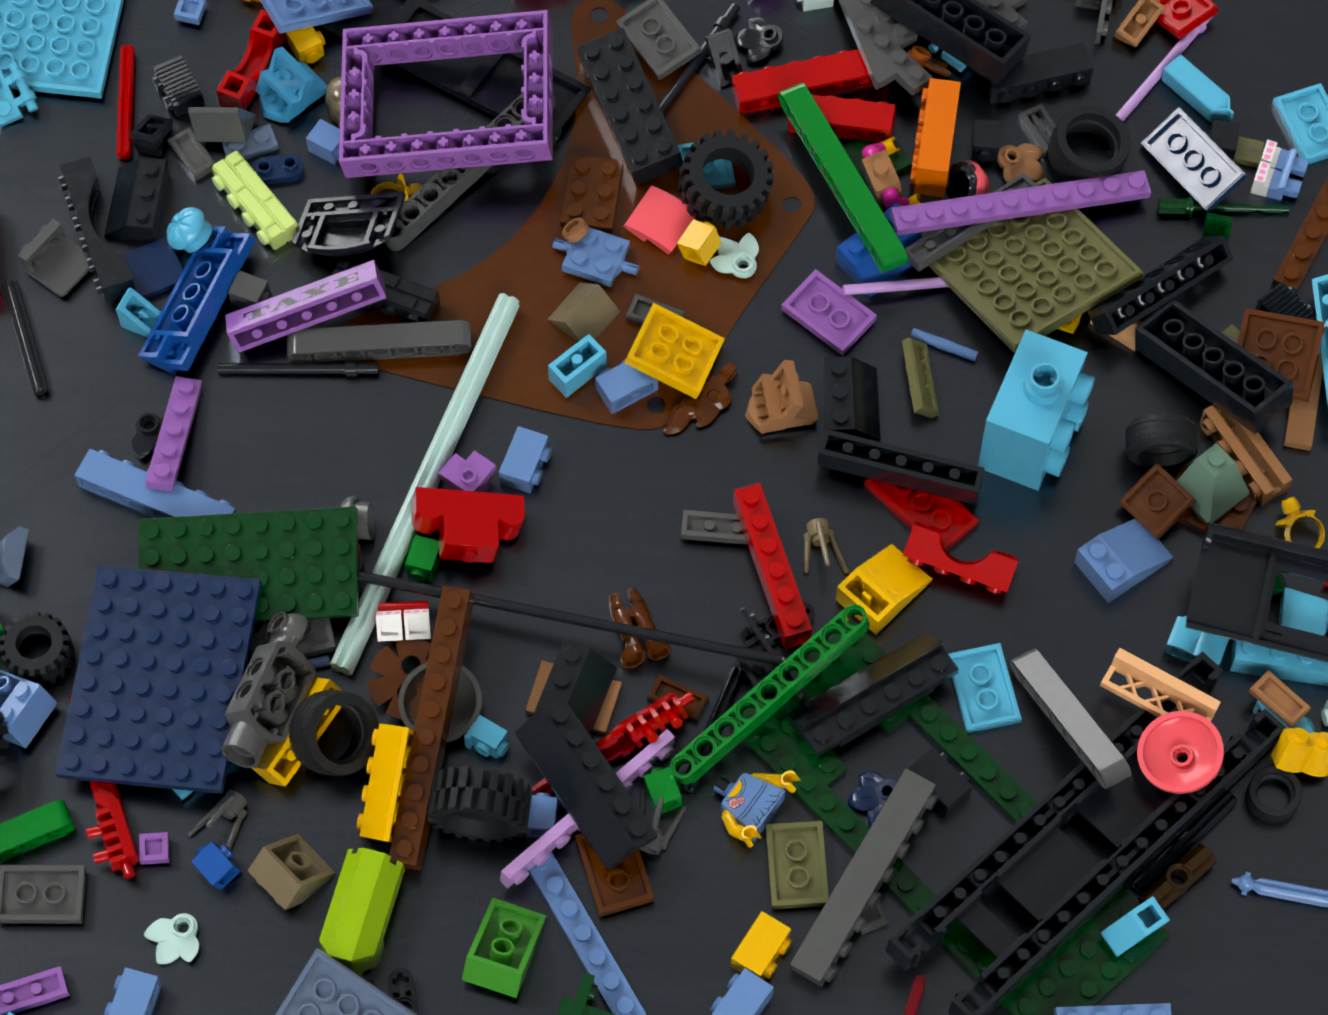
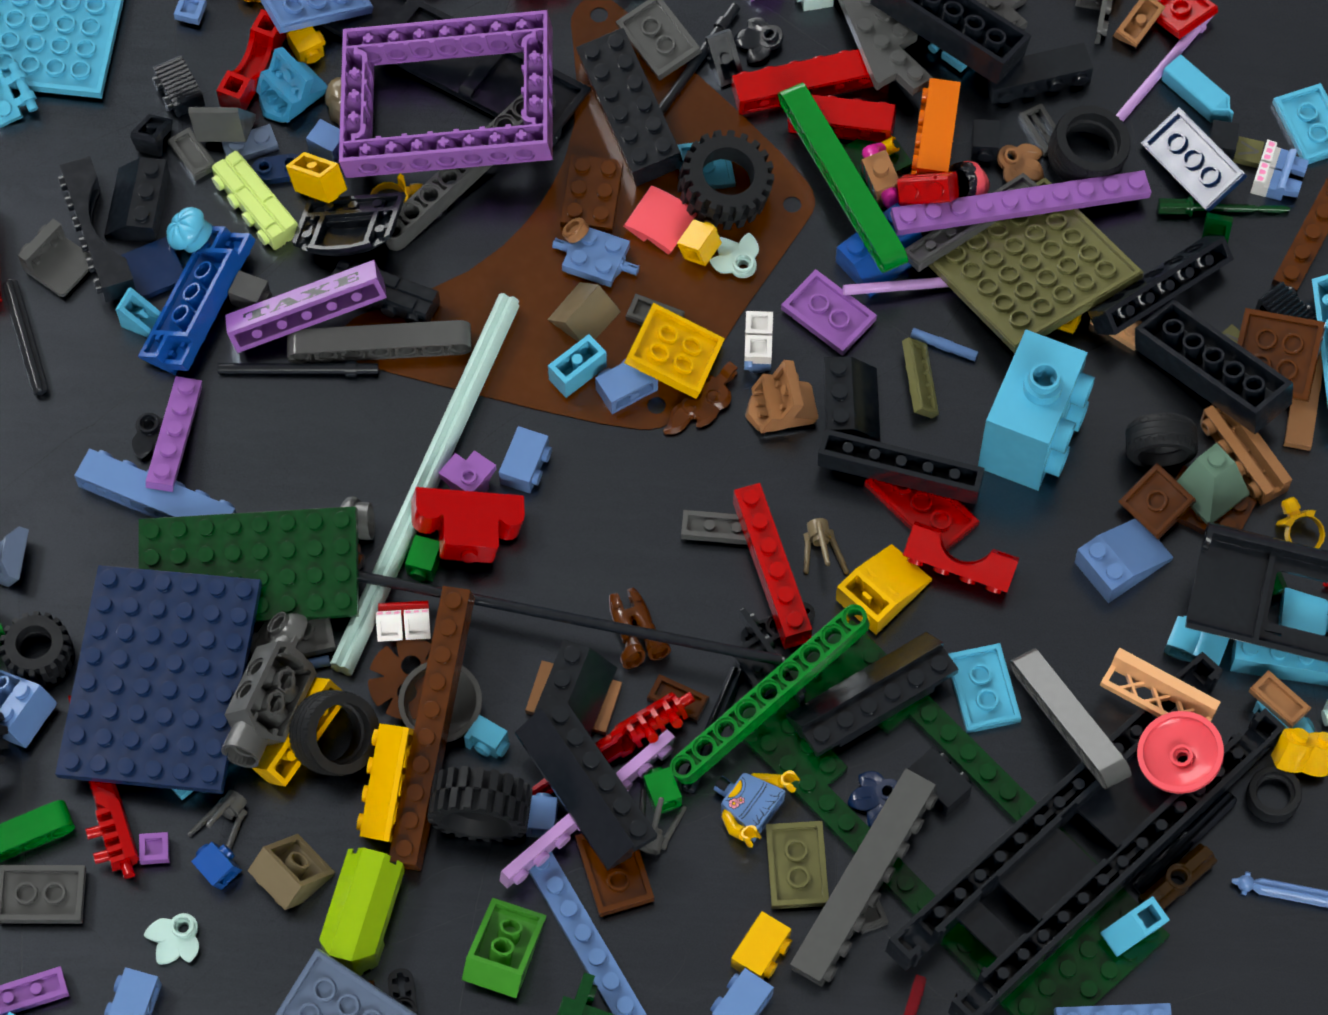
(125, 101): red axle -> none
(316, 177): none -> yellow brick
(758, 341): none -> white hips
(923, 58): dark orange plate -> none
(928, 188): none -> red brick

